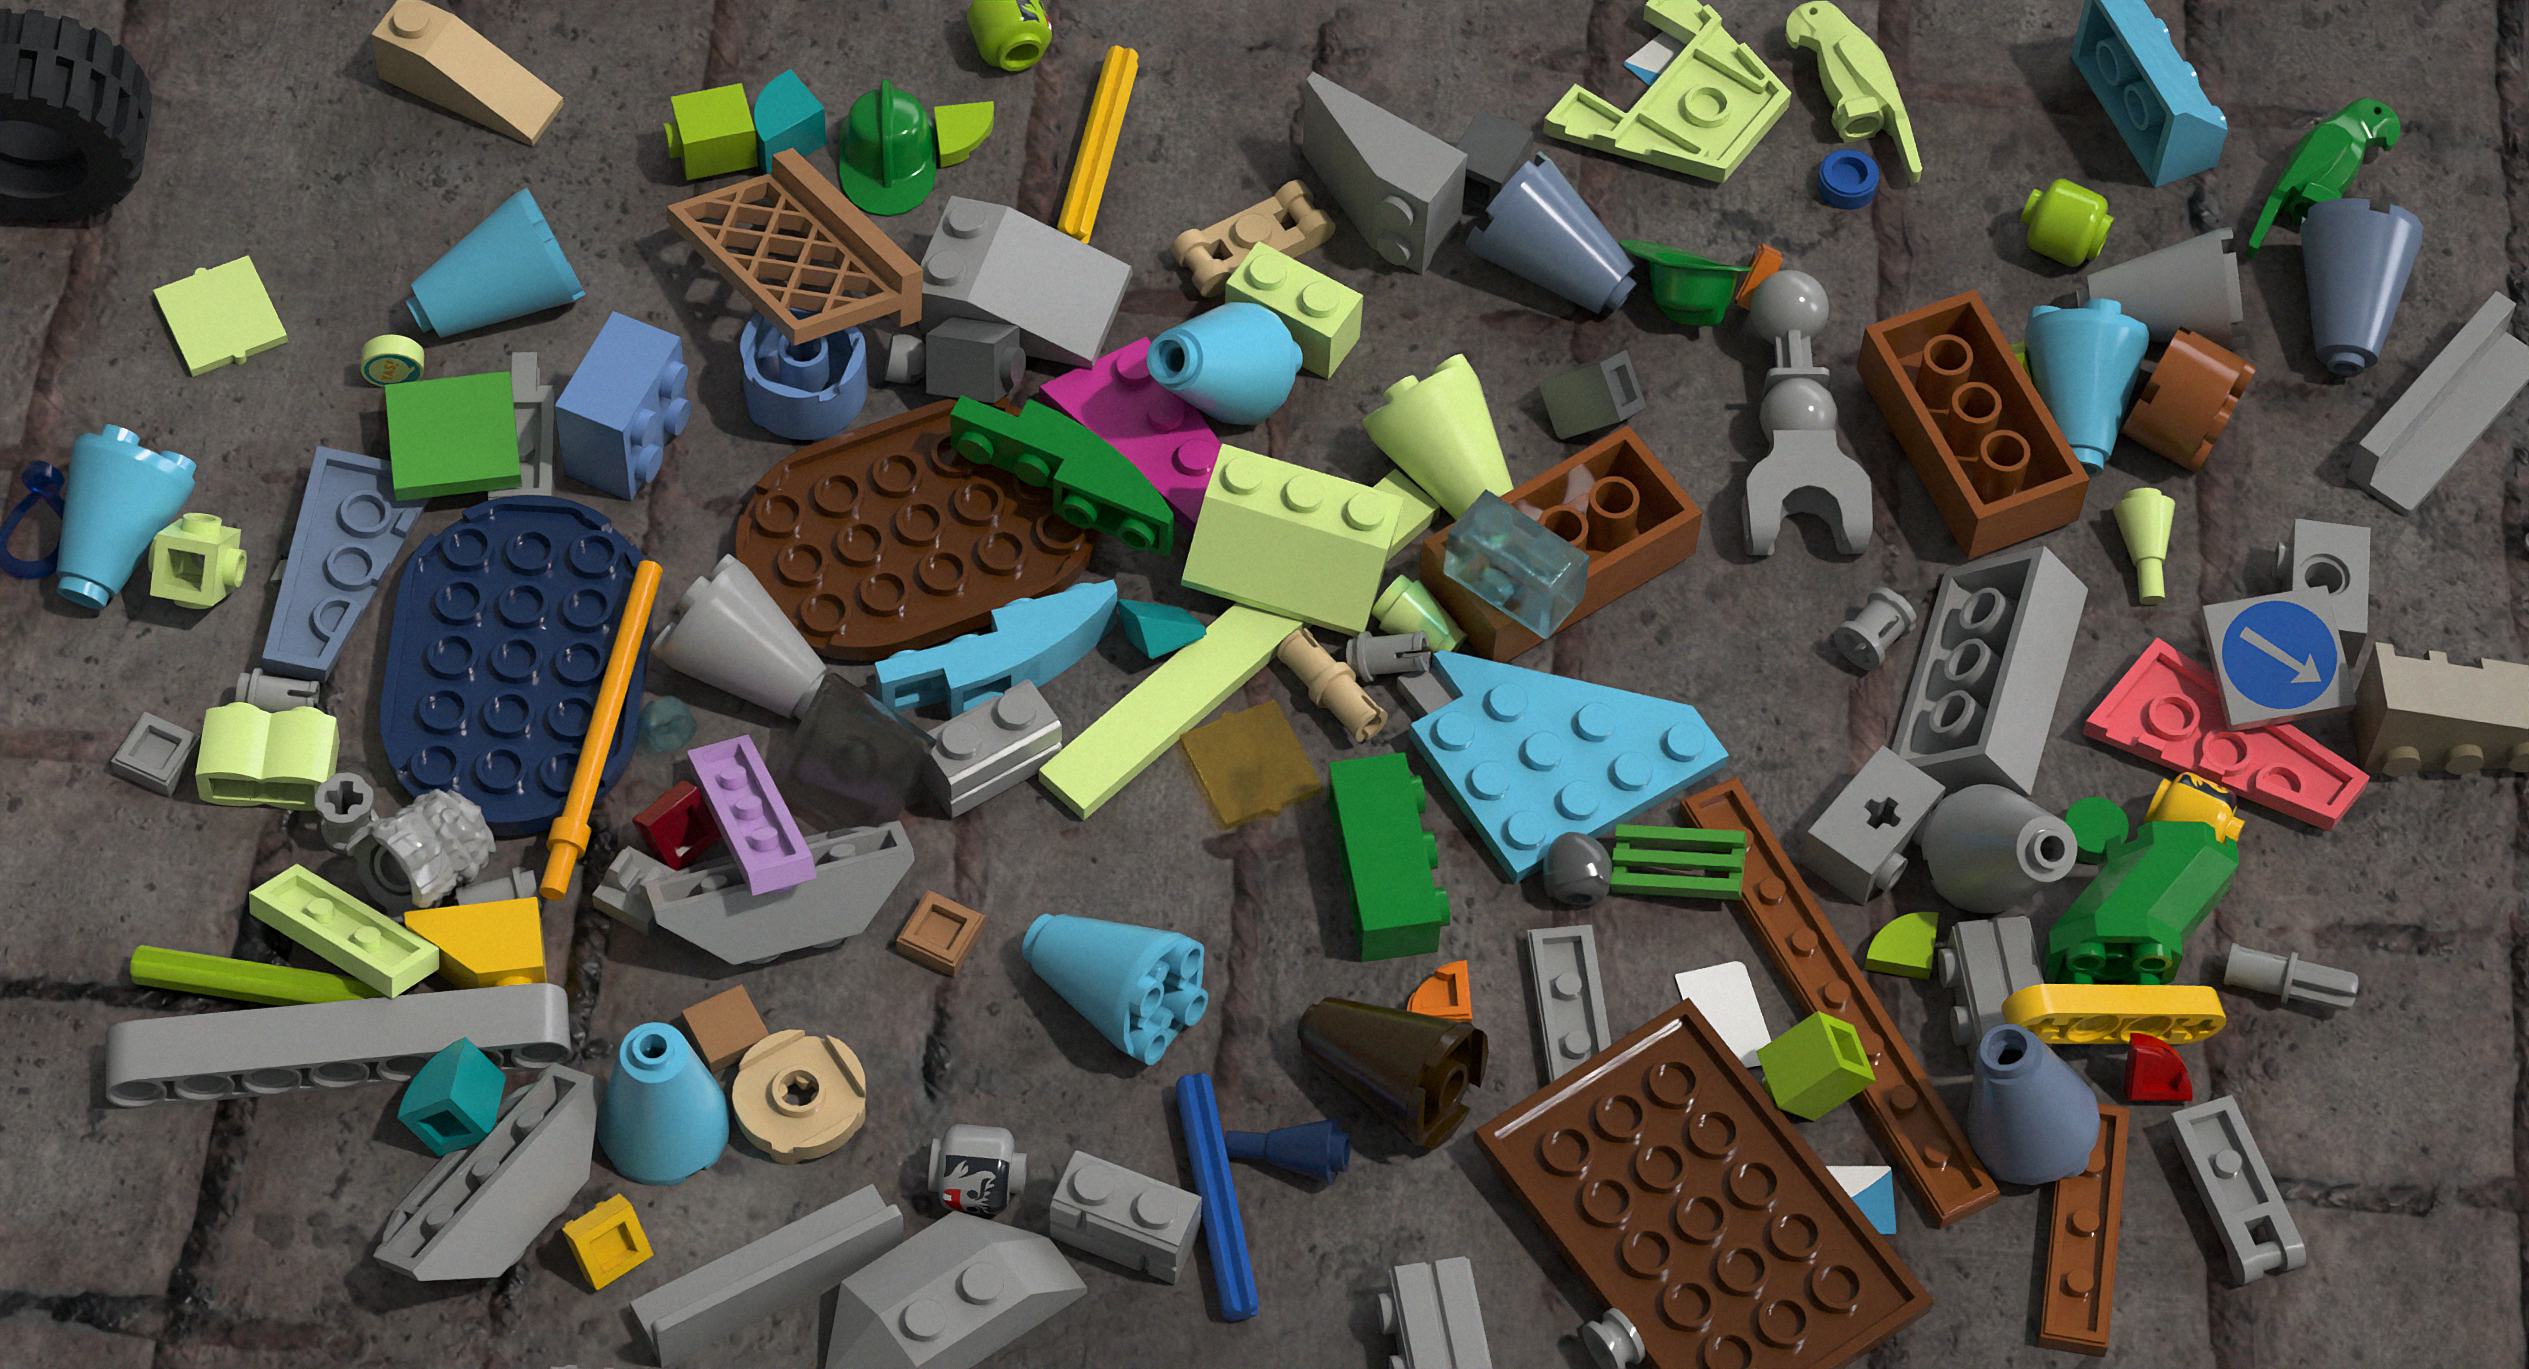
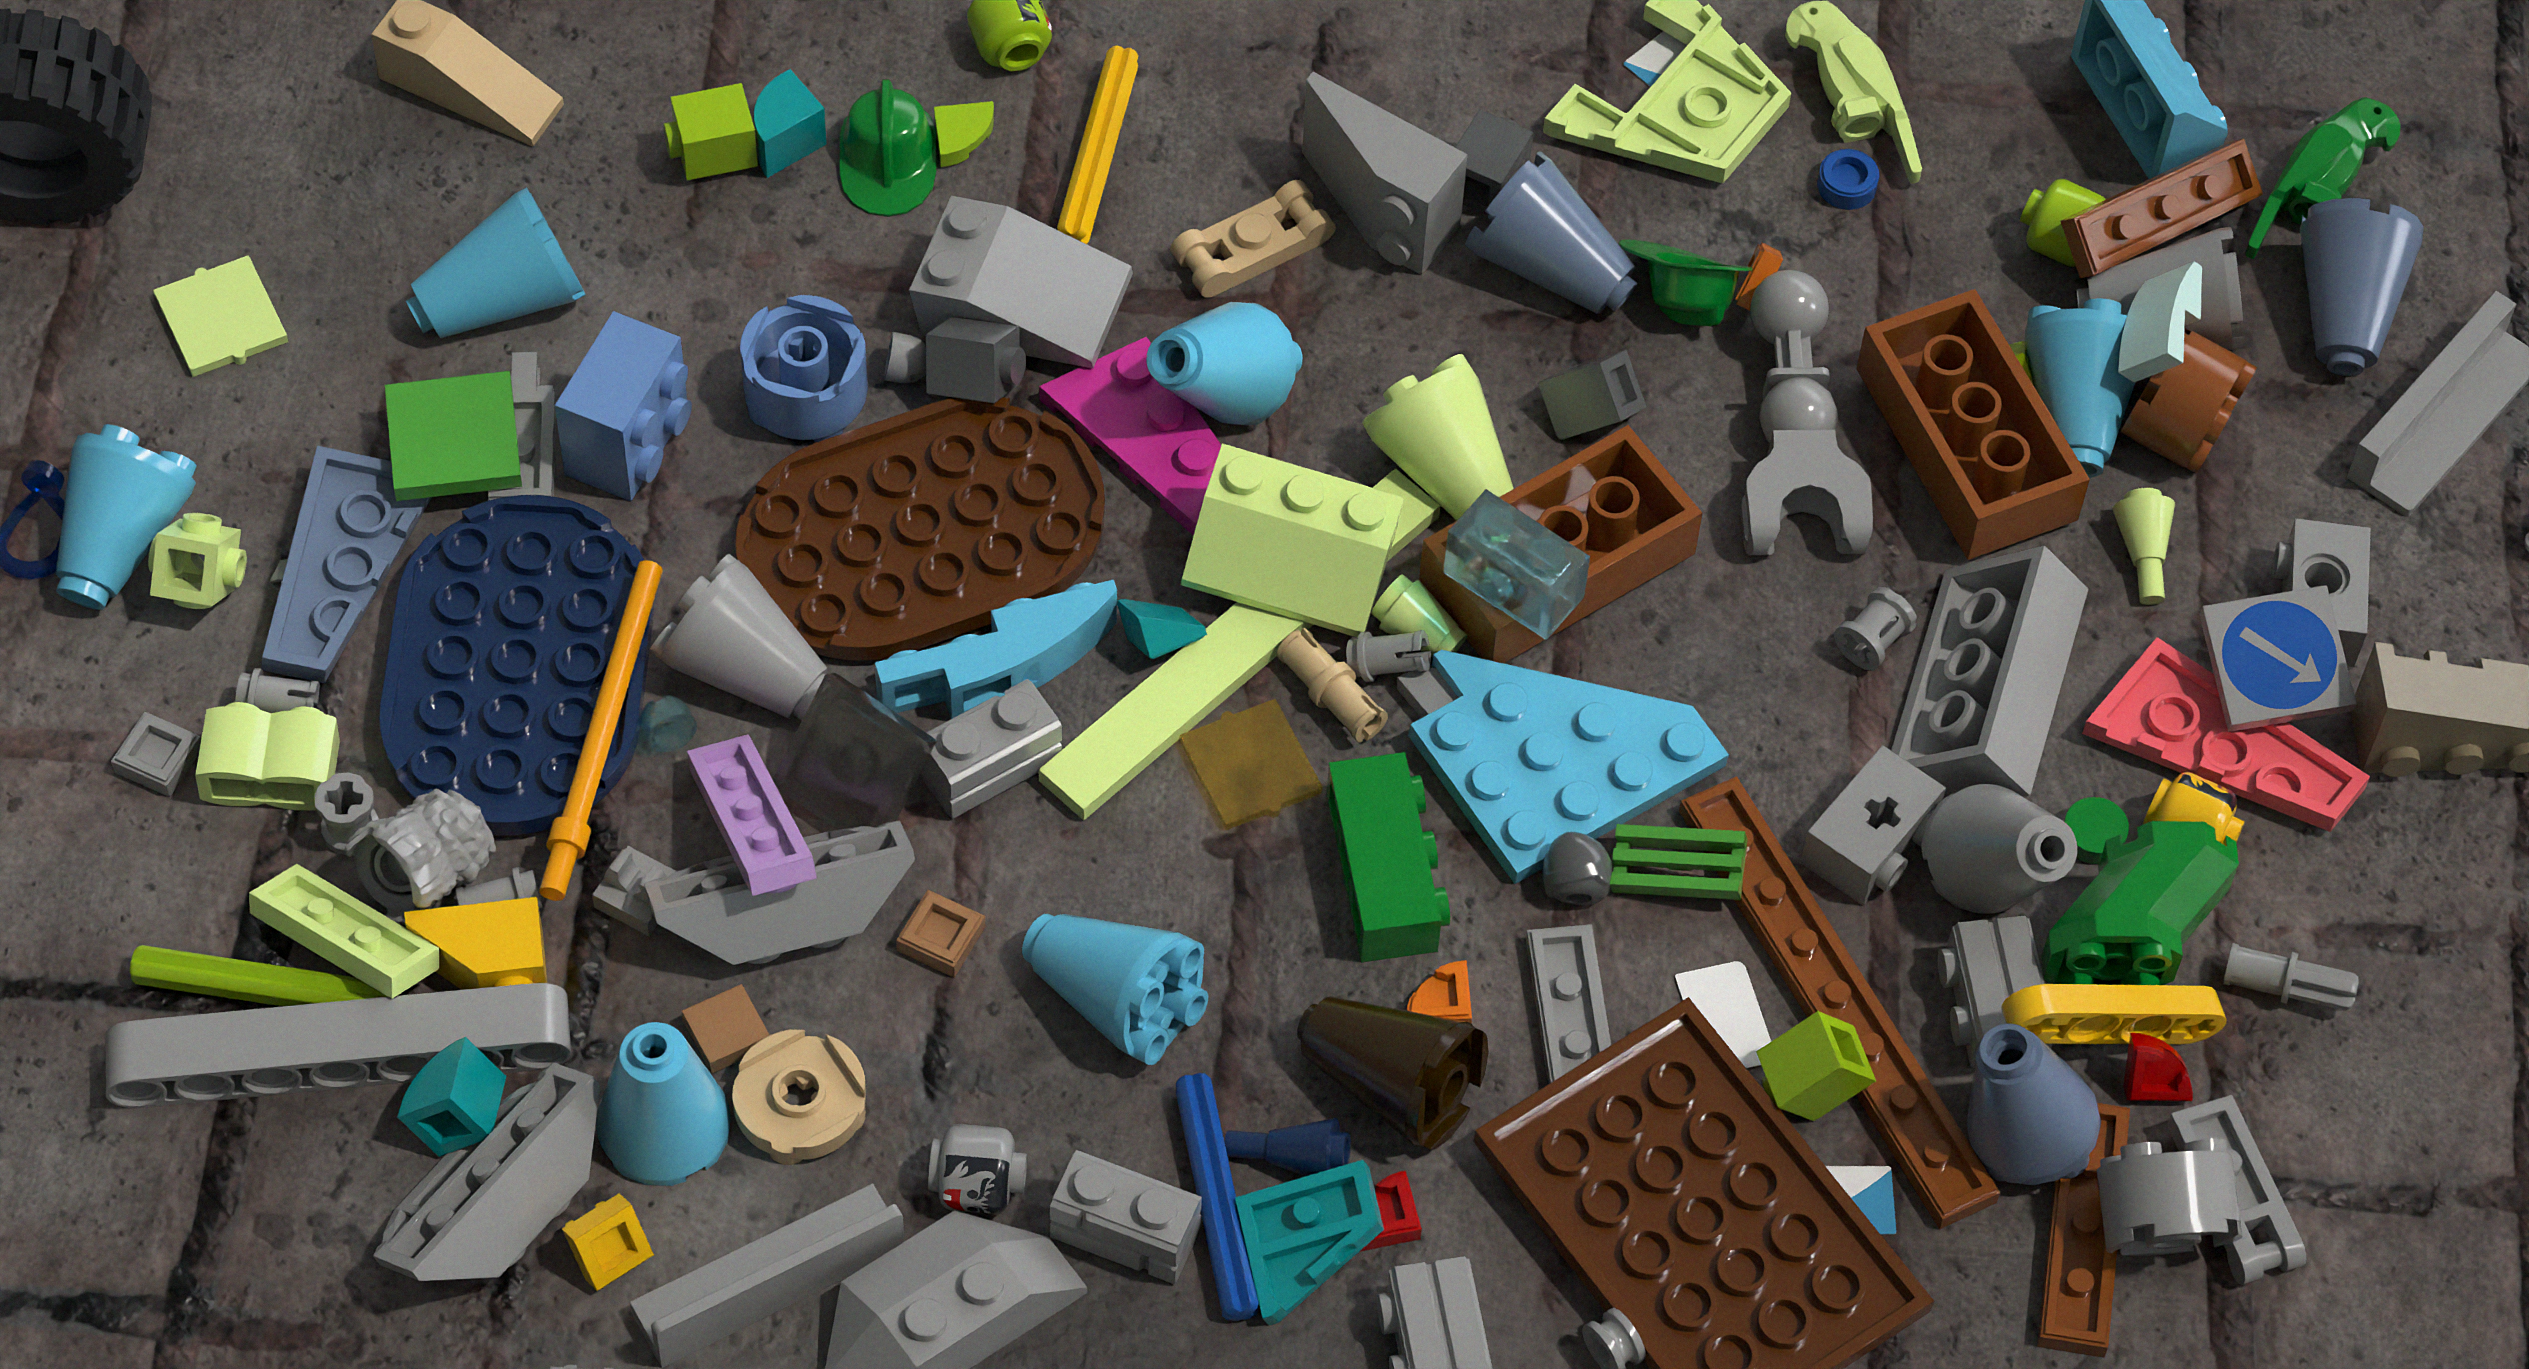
(392, 360): yellowish green tile -> none
(677, 826): dark red tile -> none
(834, 233): medium nougat fence -> none
(1088, 476): green slope -> none
(1306, 1233): none -> teal wing
(1313, 307): yellowish green brick -> none
(1397, 1212): none -> red tile
(1905, 946): lime tile -> none
(2156, 322): none -> light aqua slope
(2161, 208): none -> dark orange tile
(2168, 1199): none -> light grey brick

